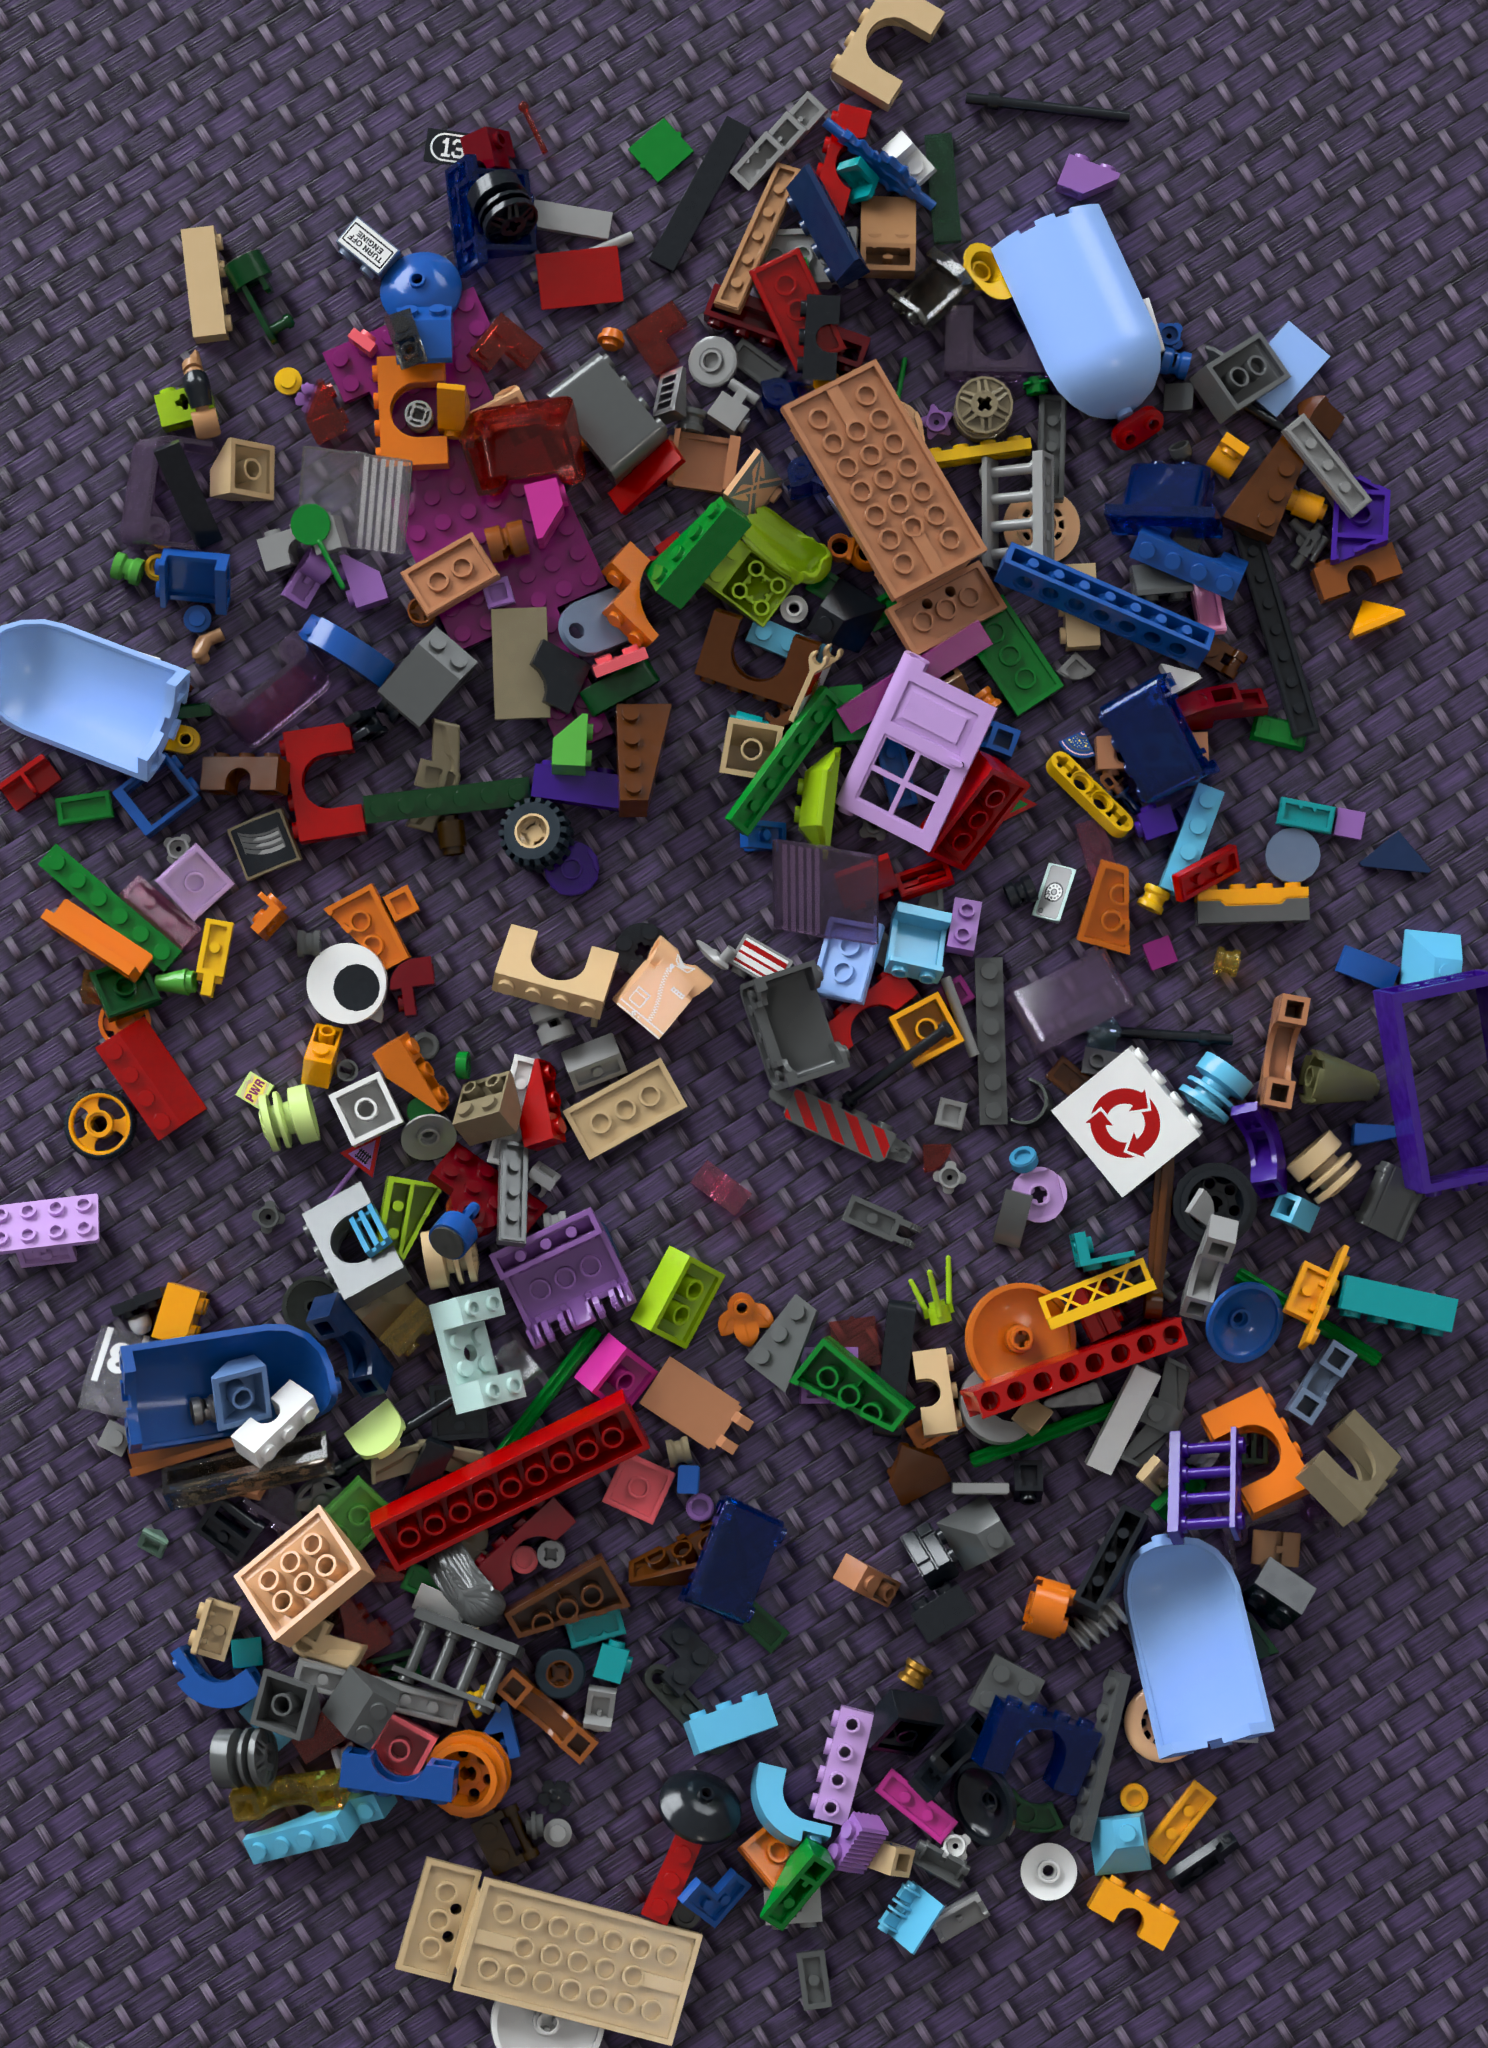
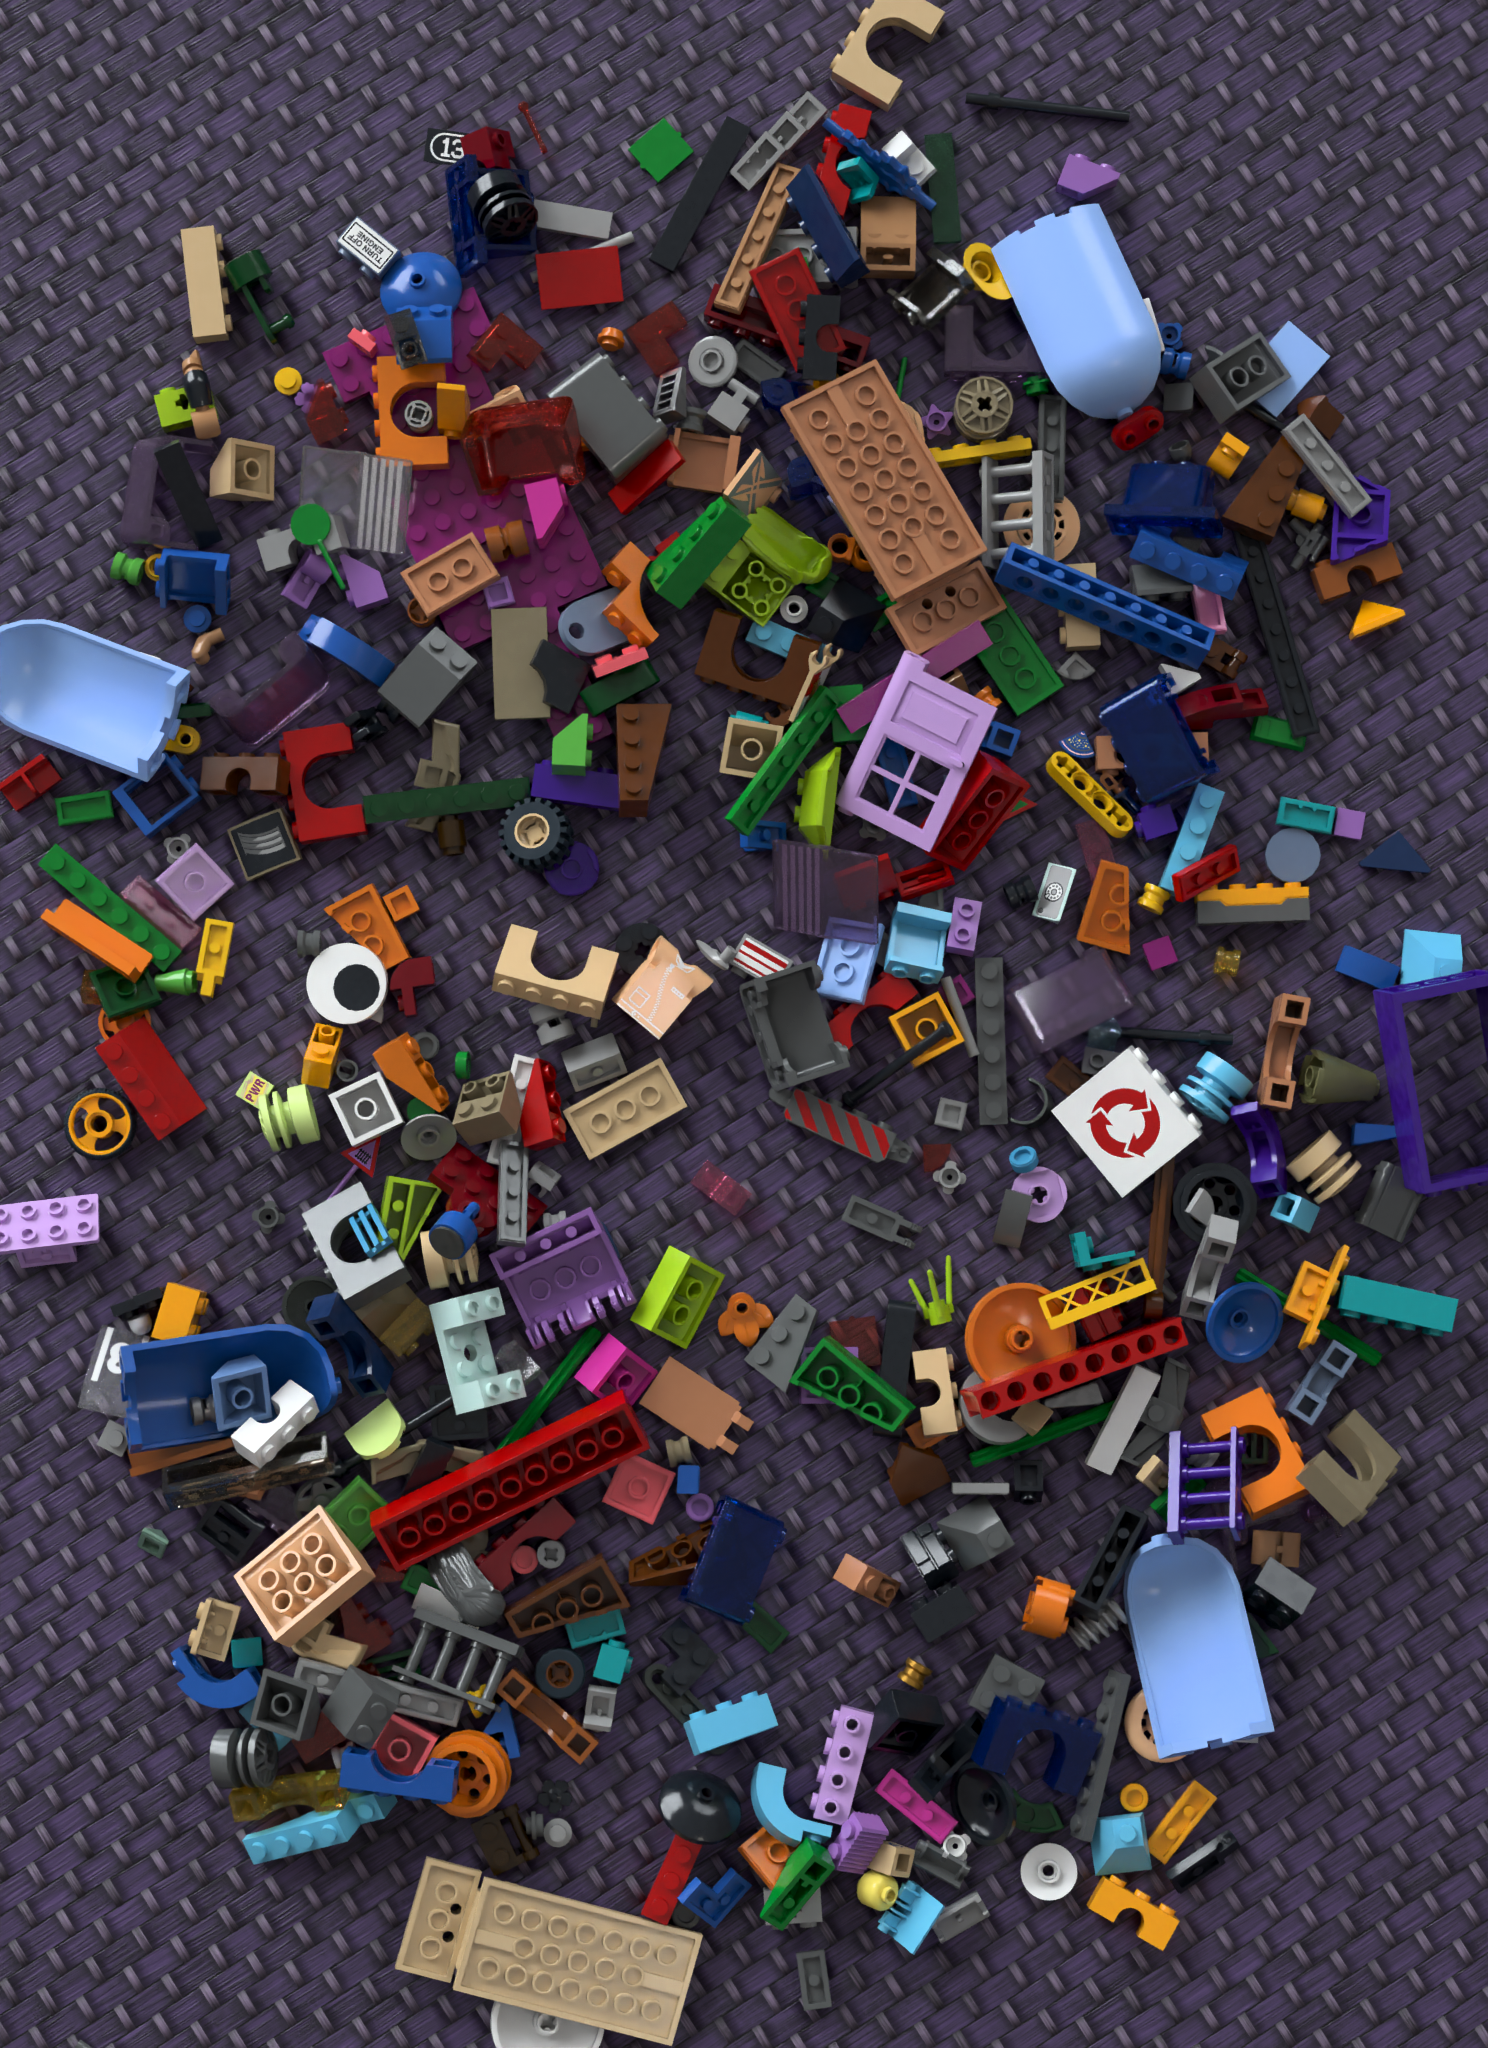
(269, 920): orange bracket -> none
(877, 1890): none -> light yellow head

